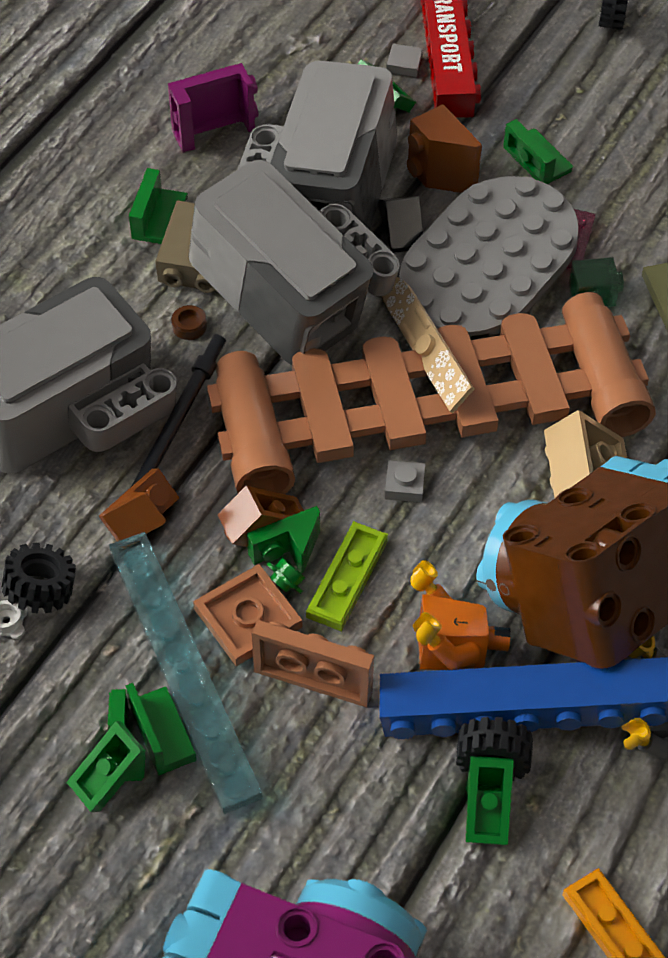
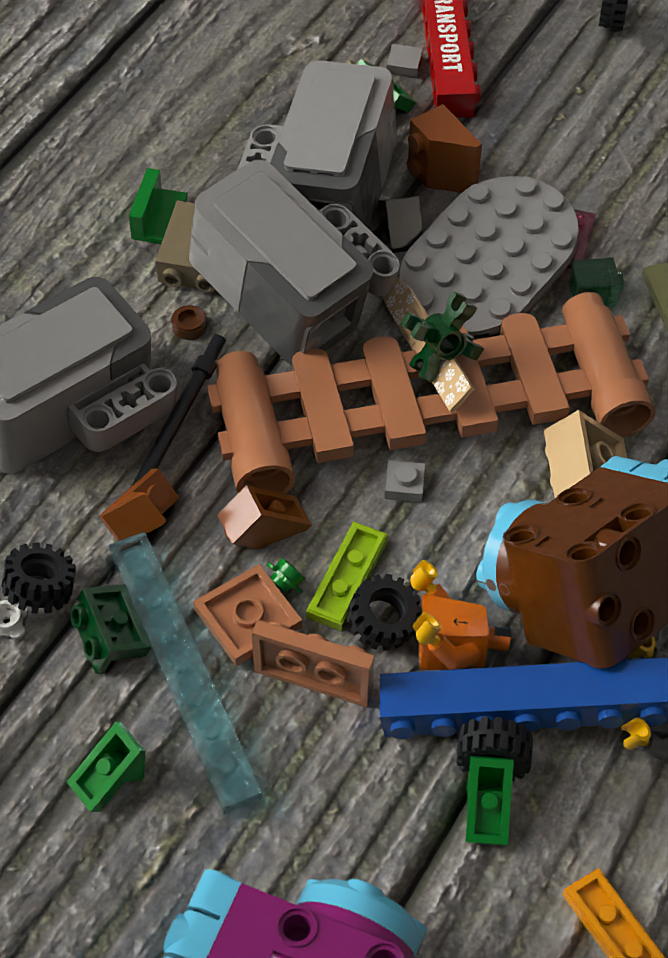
(108, 626): none -> dark green bracket
(118, 707): green tile -> none
(161, 729): green panel -> none
(211, 103): magenta panel -> none
(292, 534): green slope -> none
(369, 626): none -> black tyre
(442, 336): none -> dark green pin
(535, 153): green panel -> none

